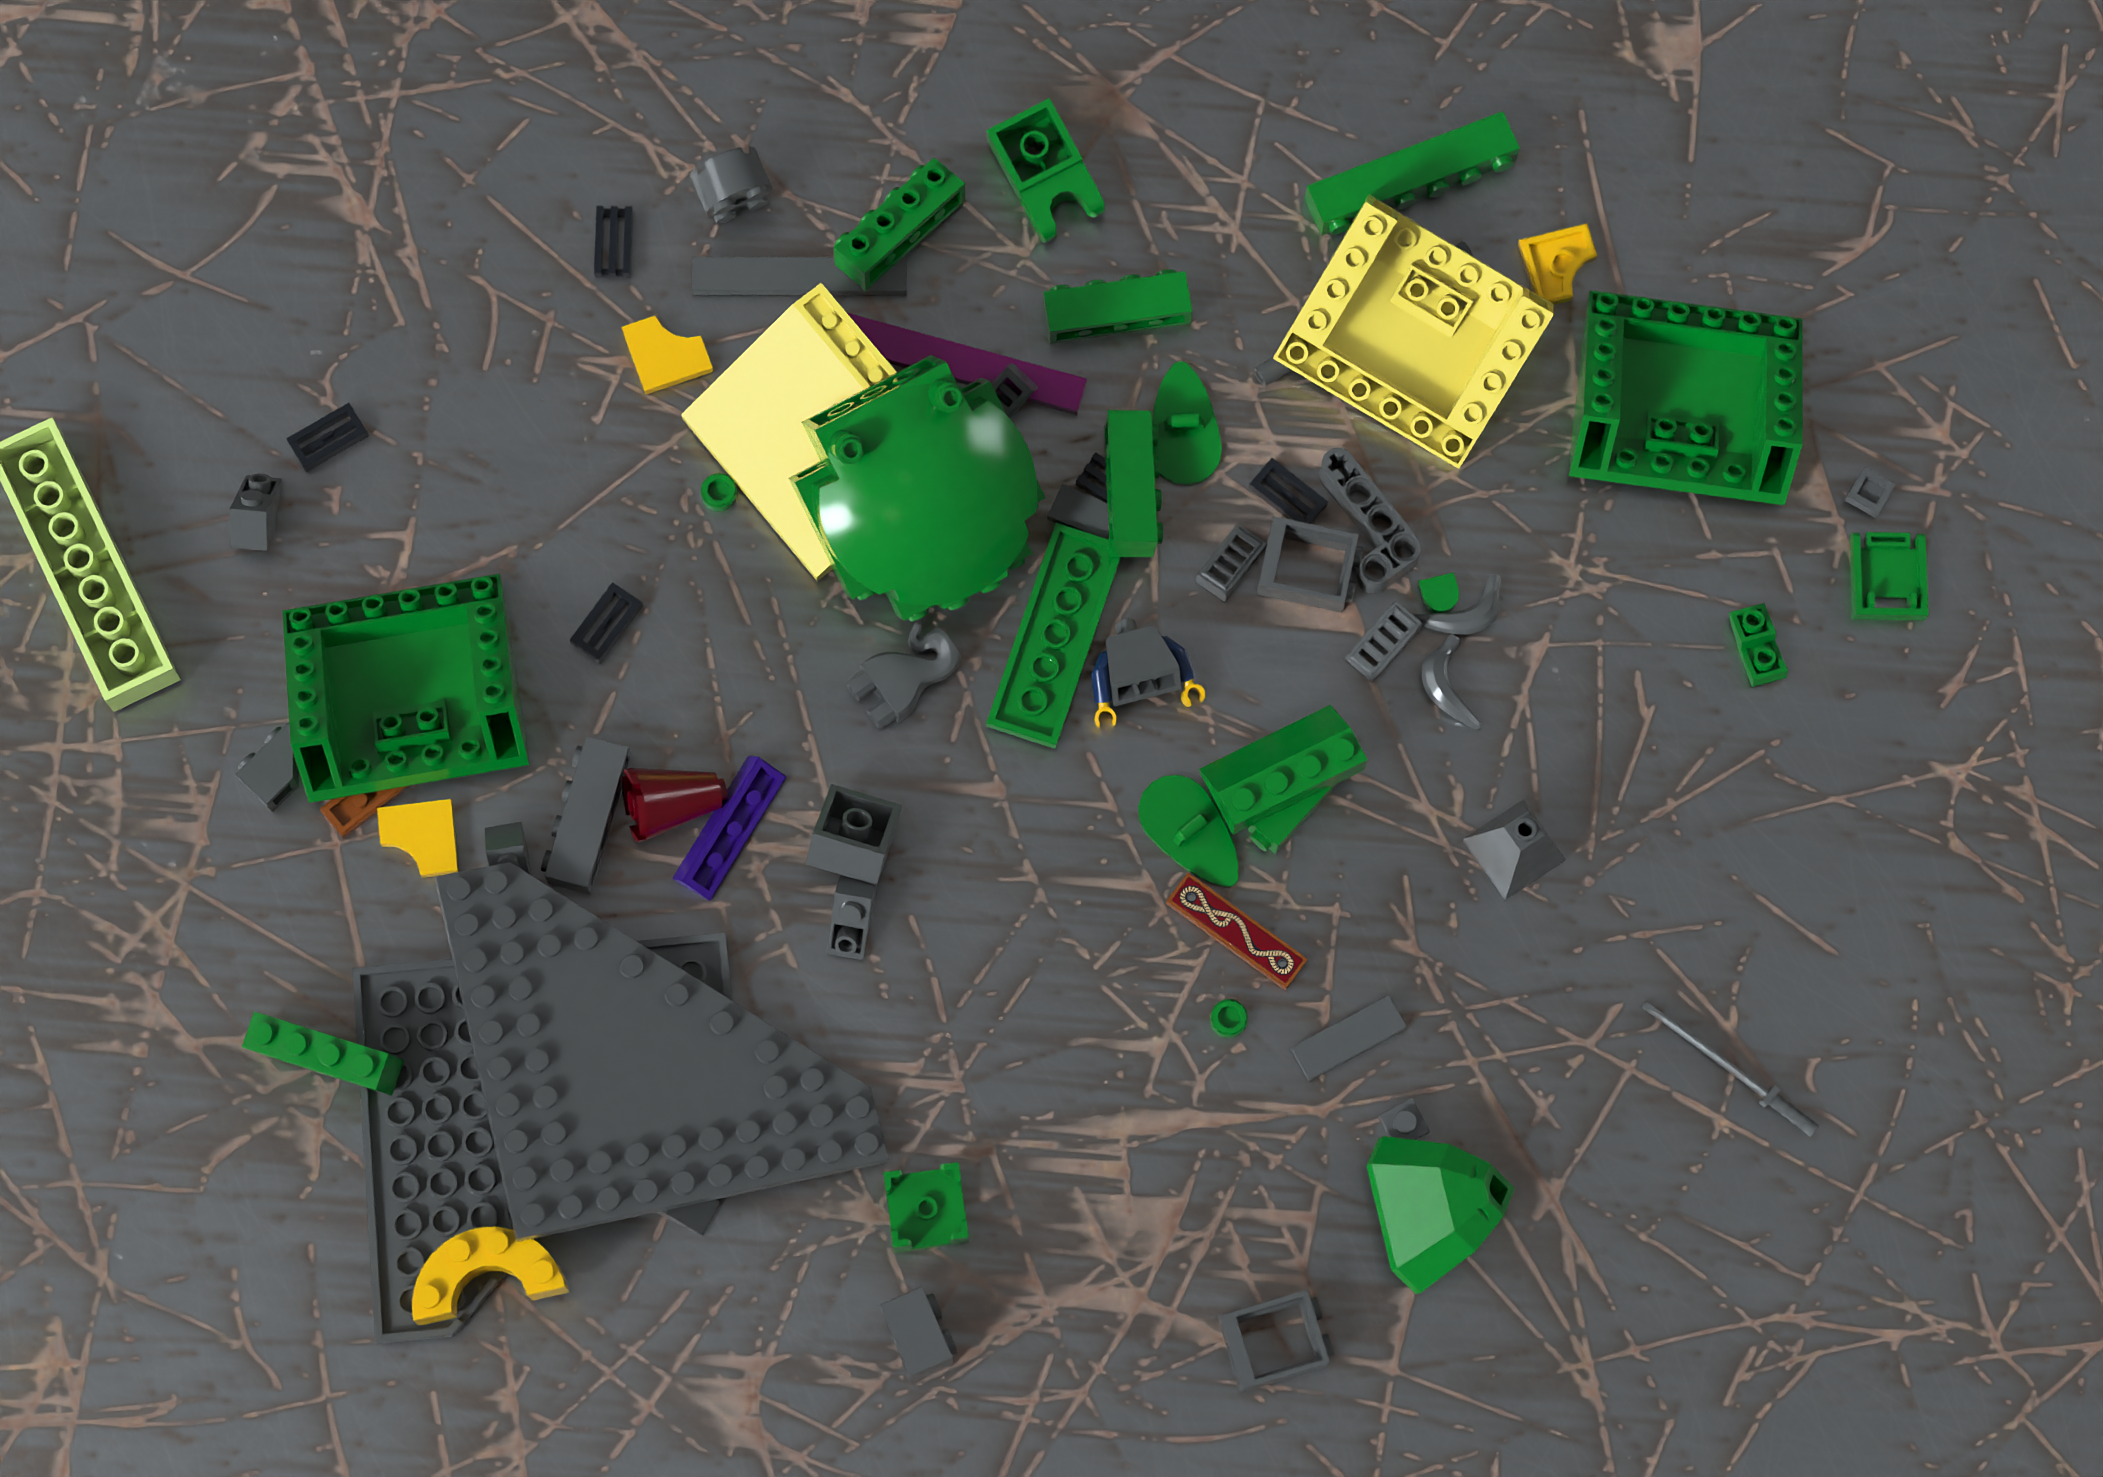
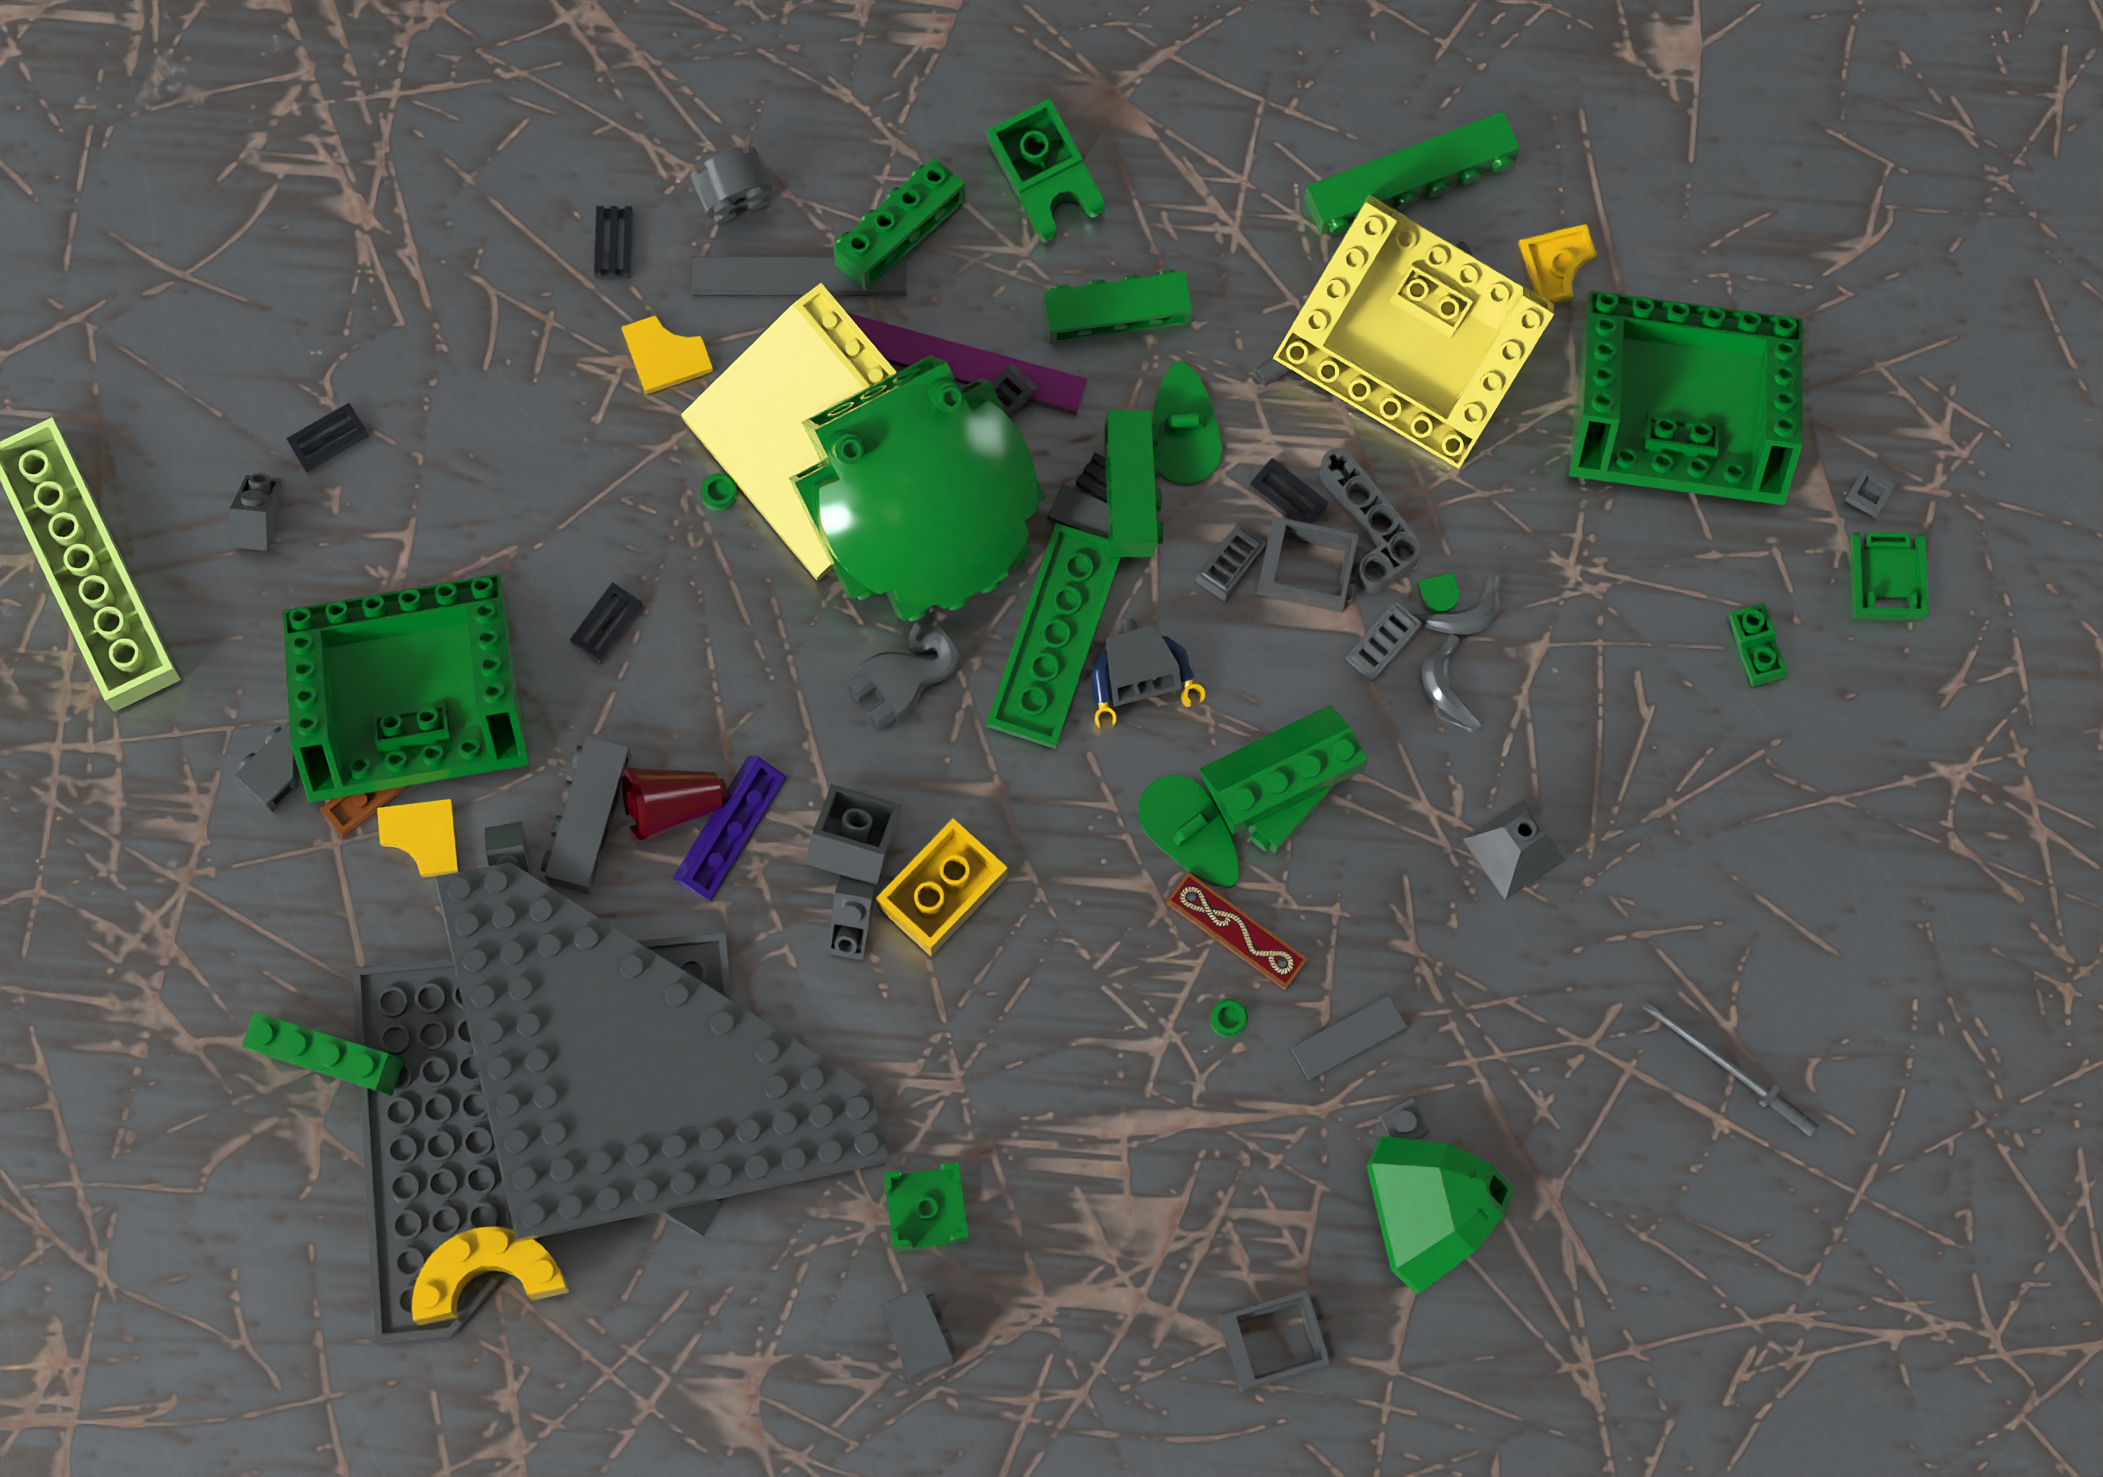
(942, 887): none -> yellow brick

